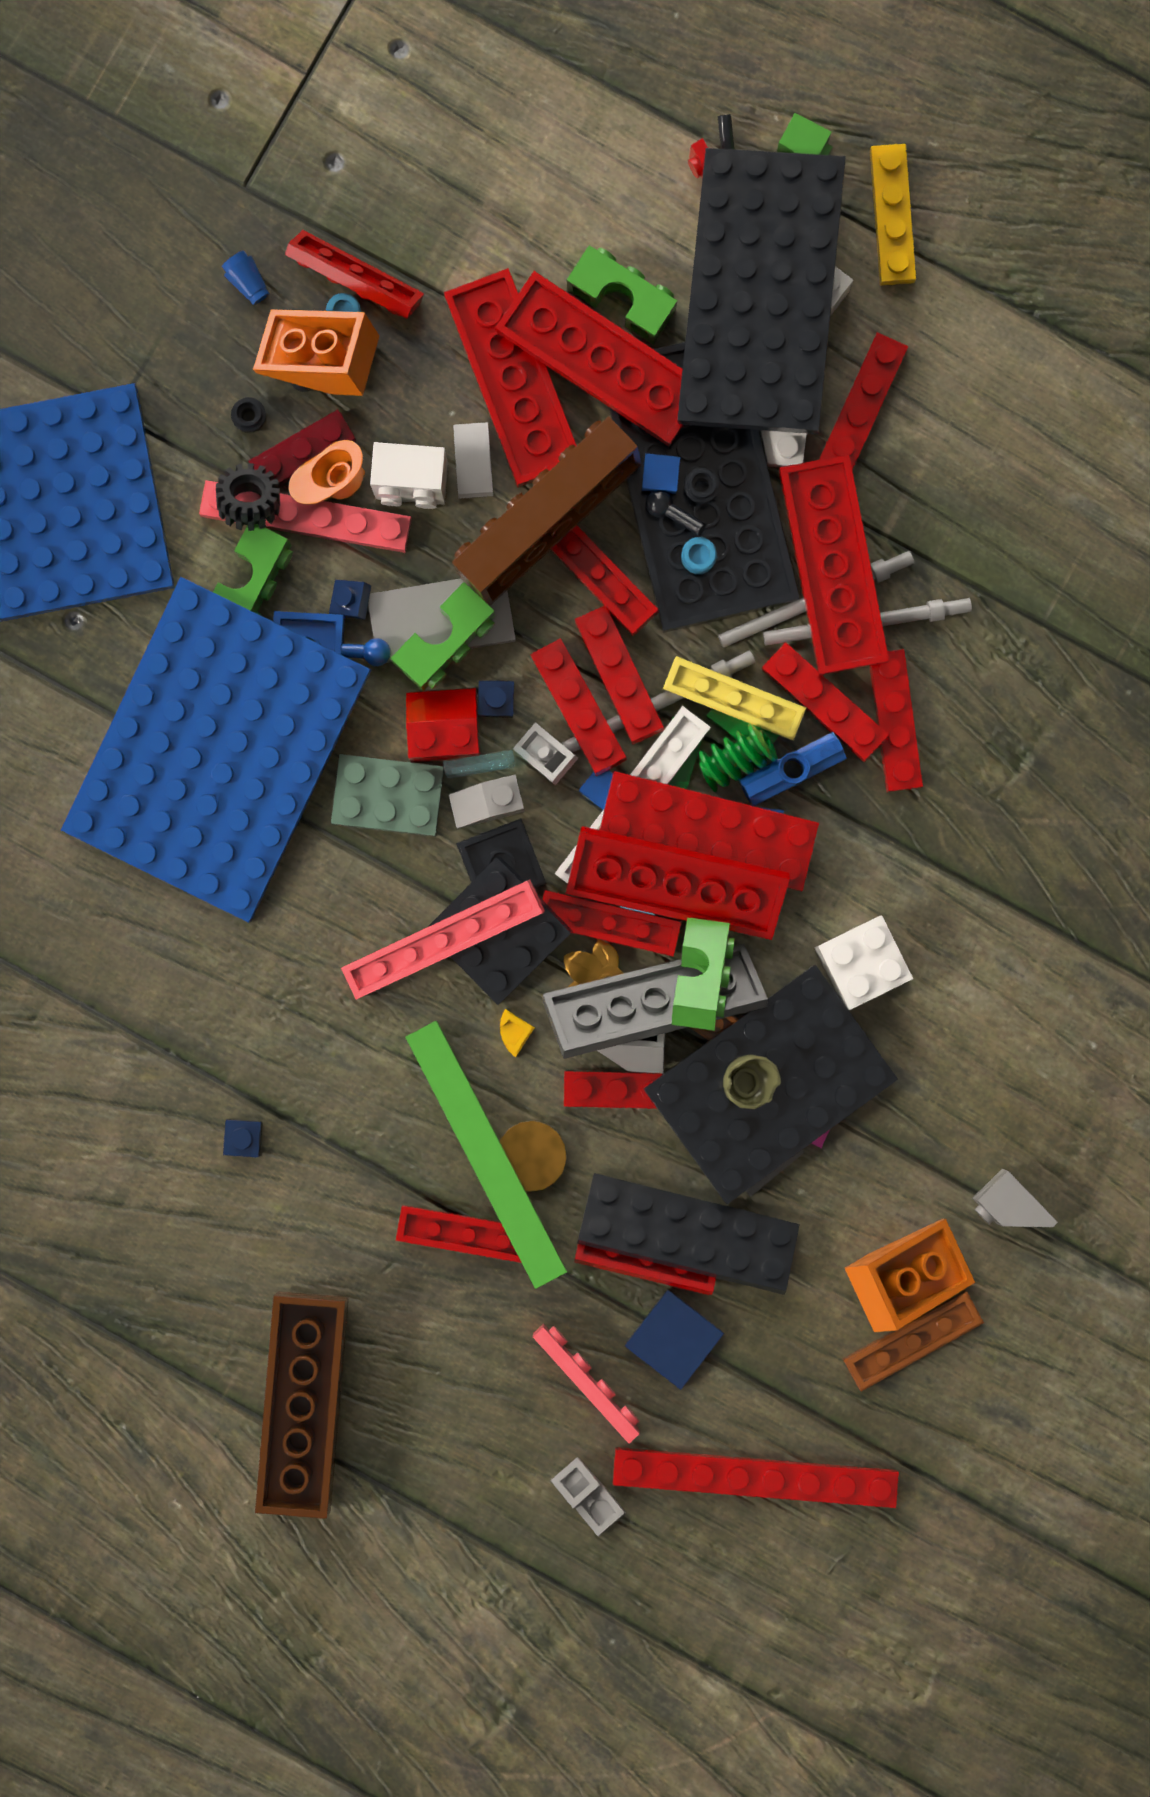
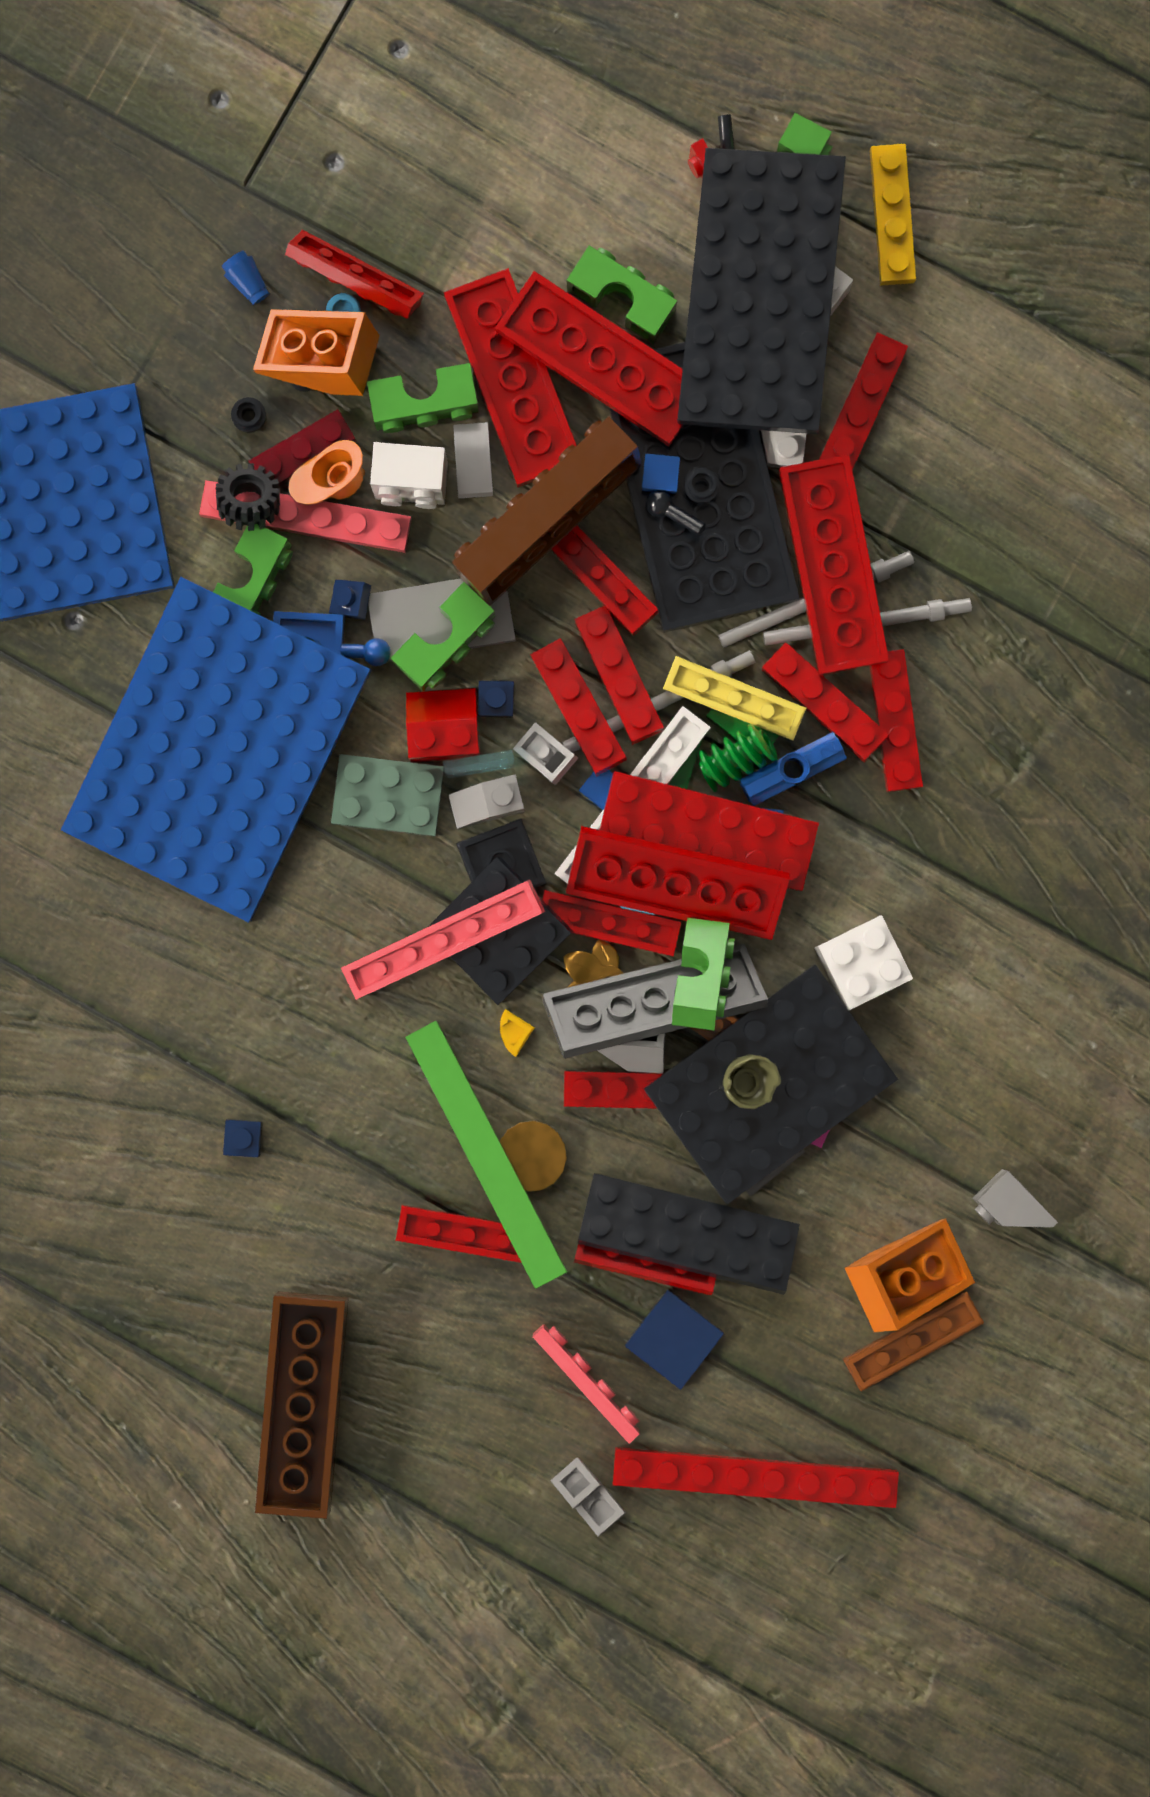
(395, 408): none -> bright green arch
(698, 555): dark azure tile -> none

